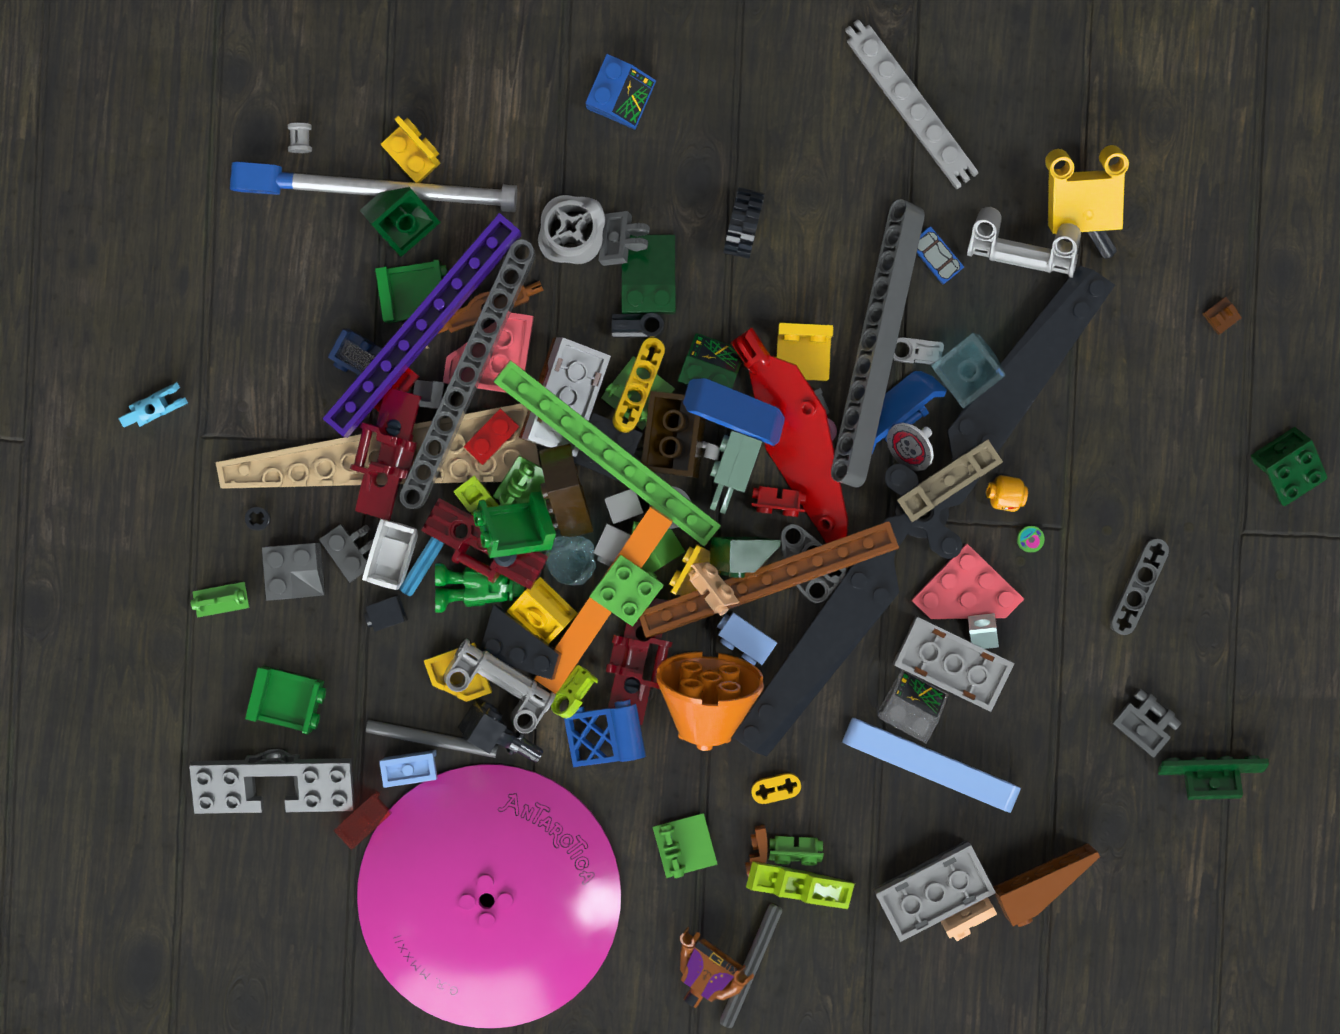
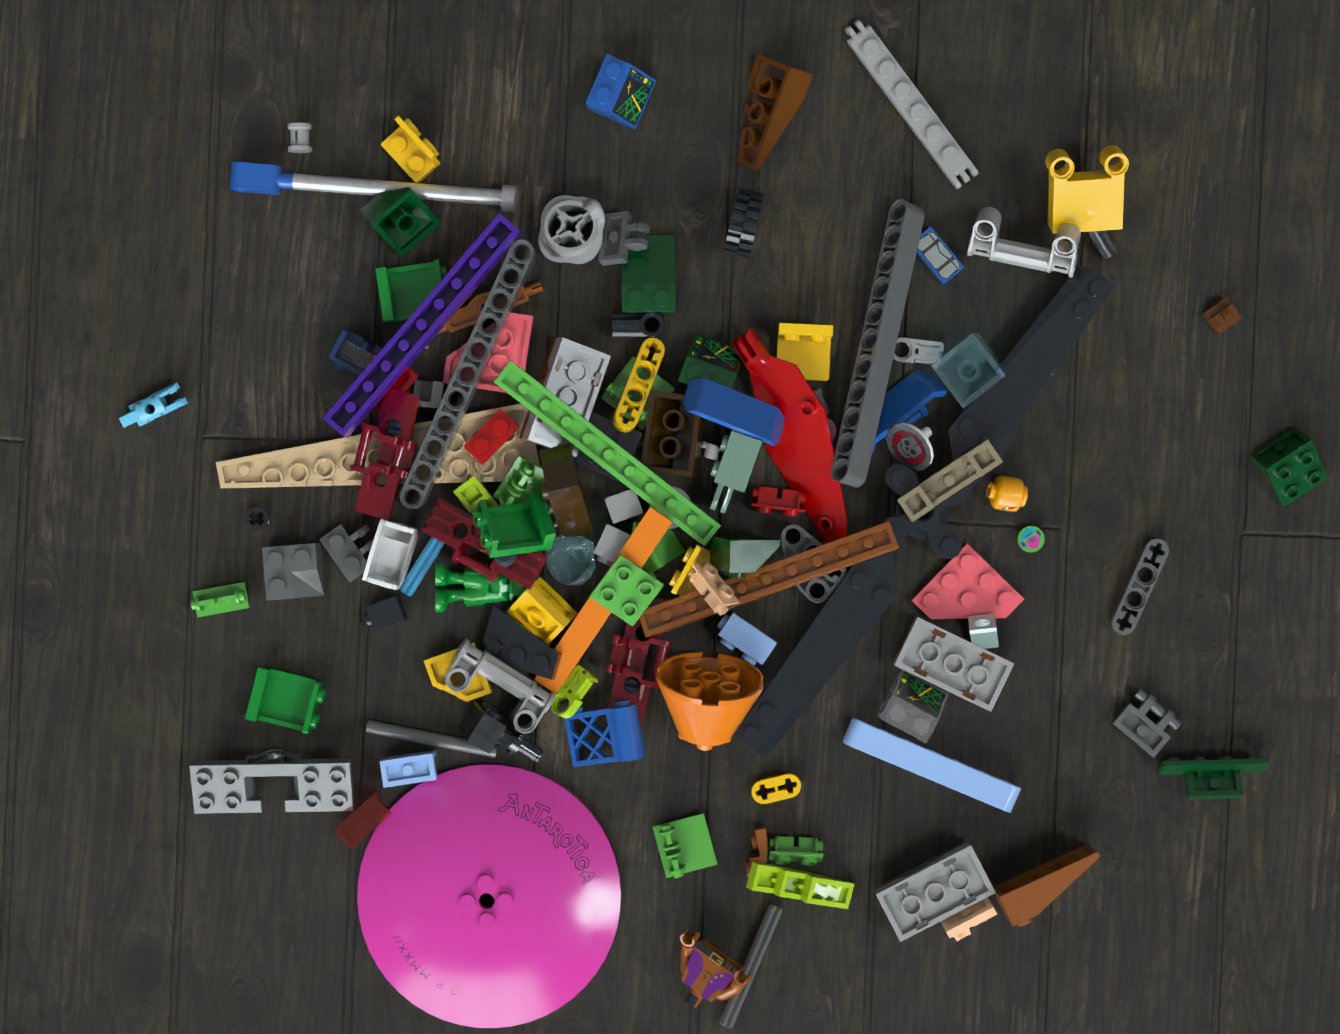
(773, 101): none -> reddish brown wedge

